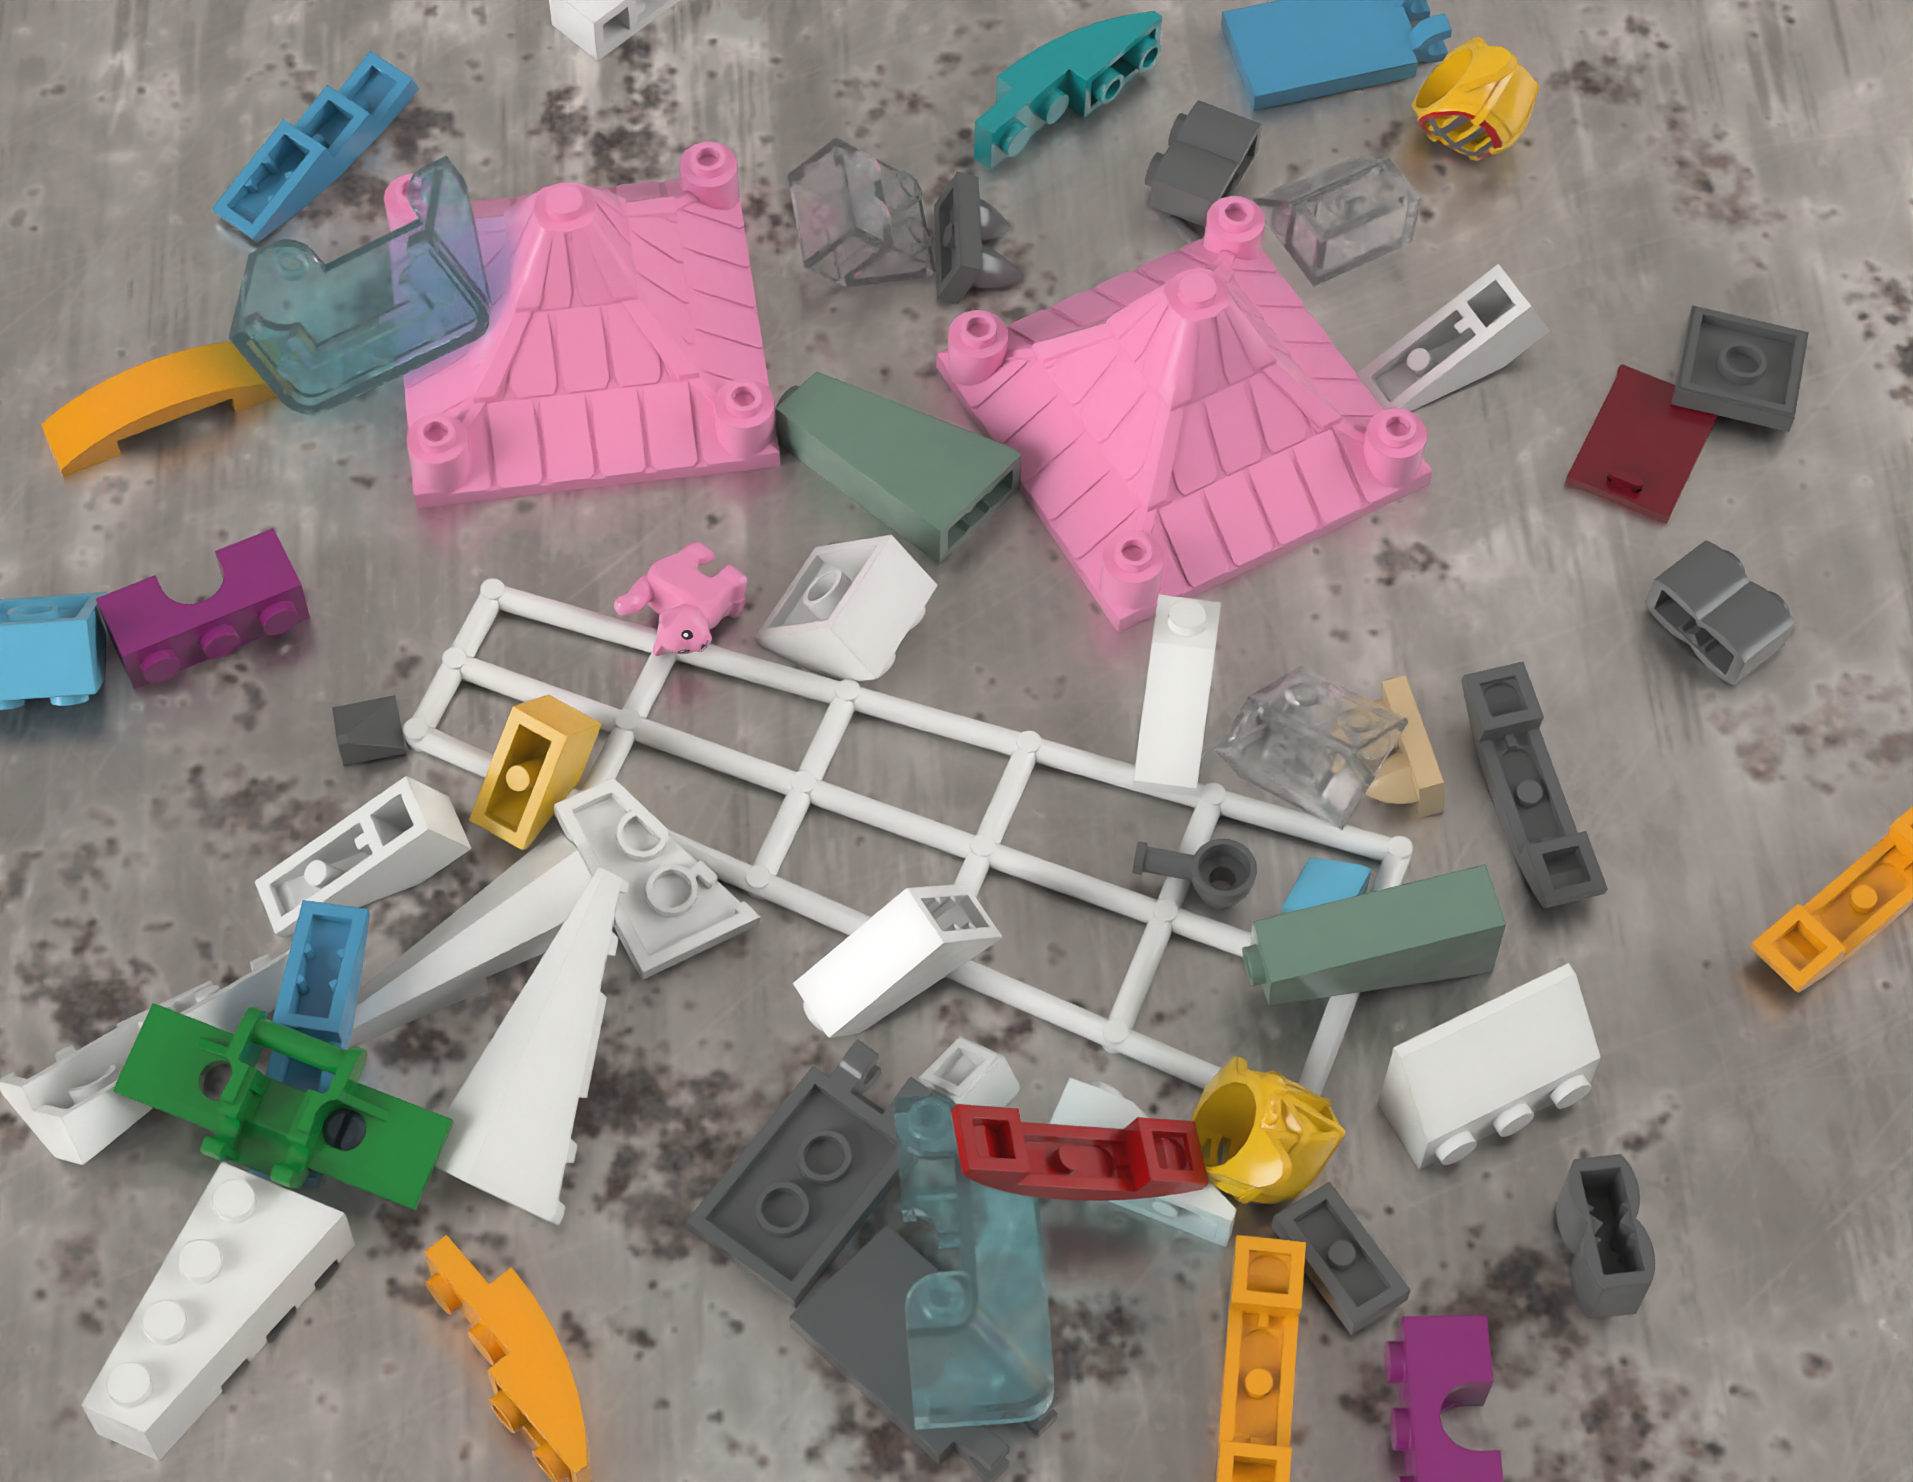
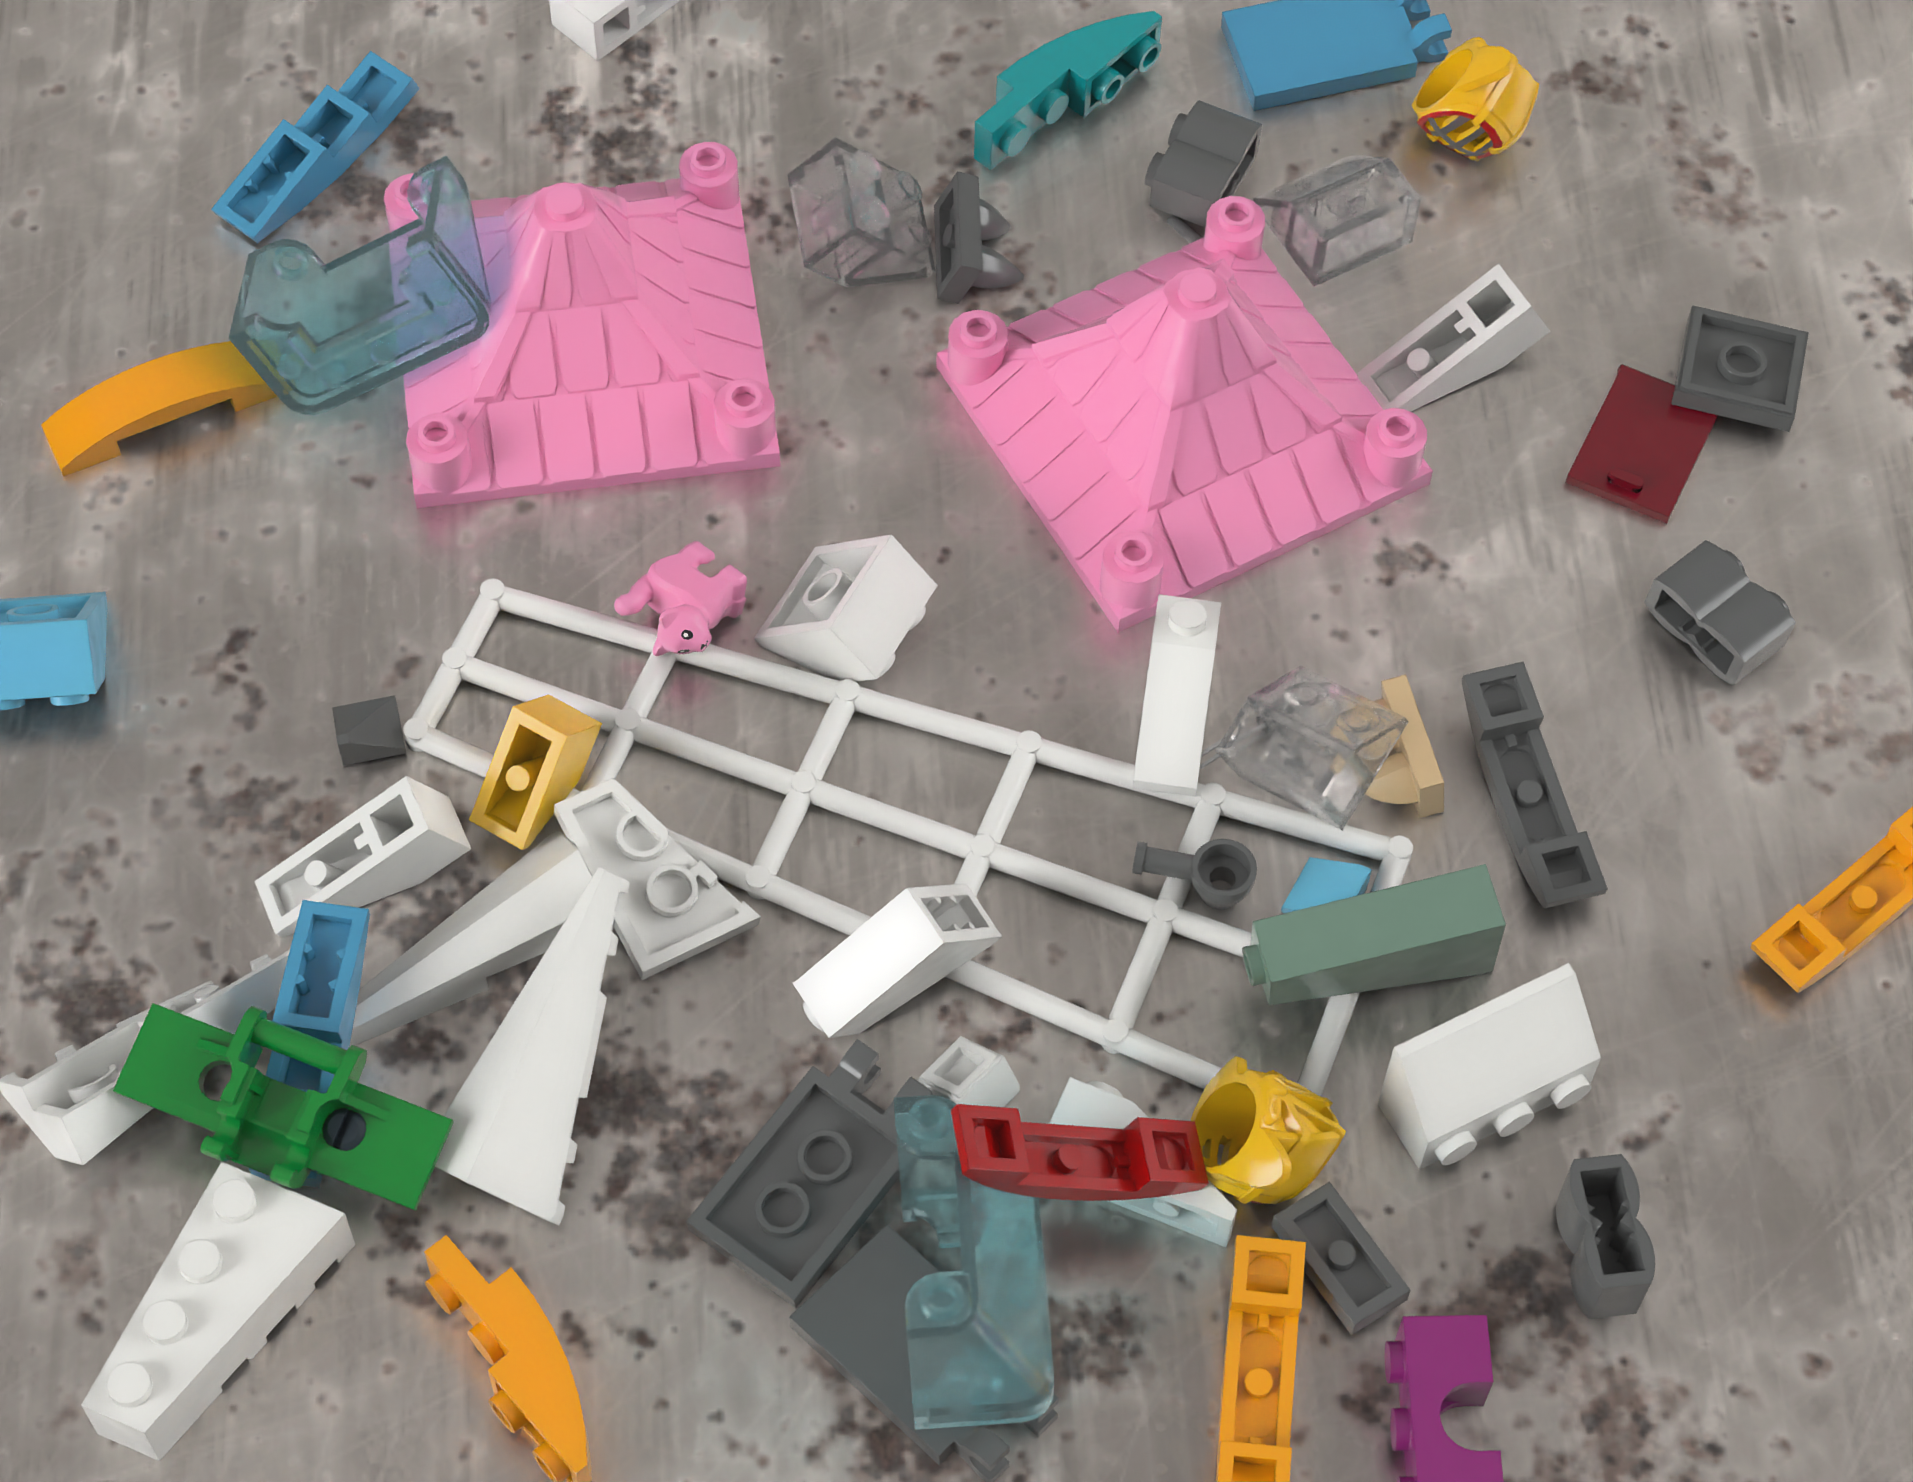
(164, 636): magenta arch -> none
(898, 463): sand green slope -> none

